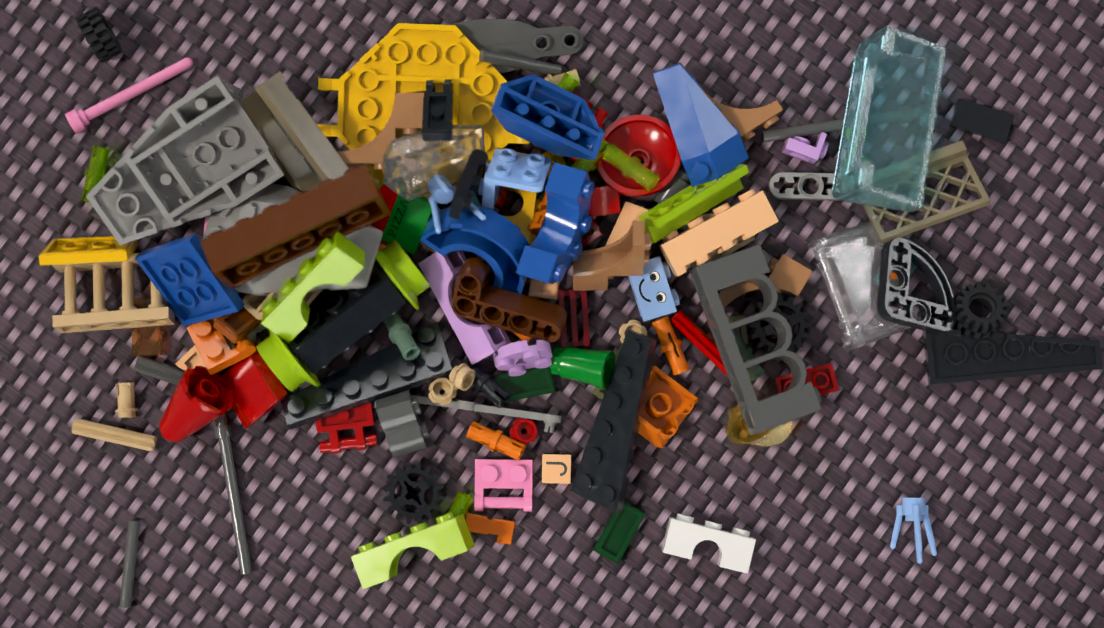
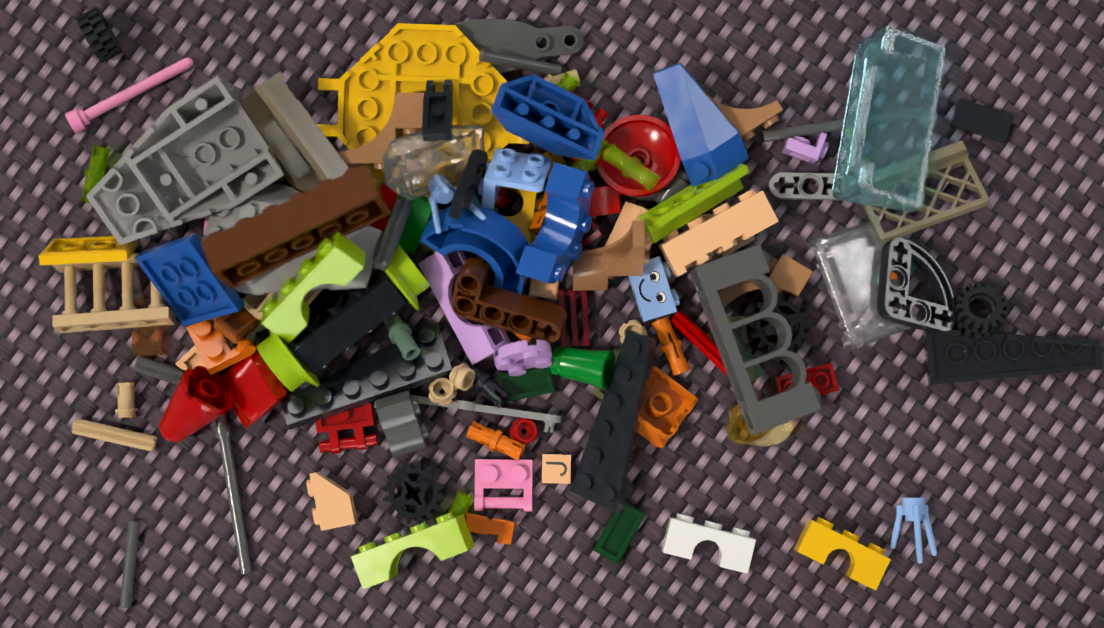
(333, 503): none -> light nougat slope
(392, 234): none -> dark grey axle
(866, 564): none -> yellow arch

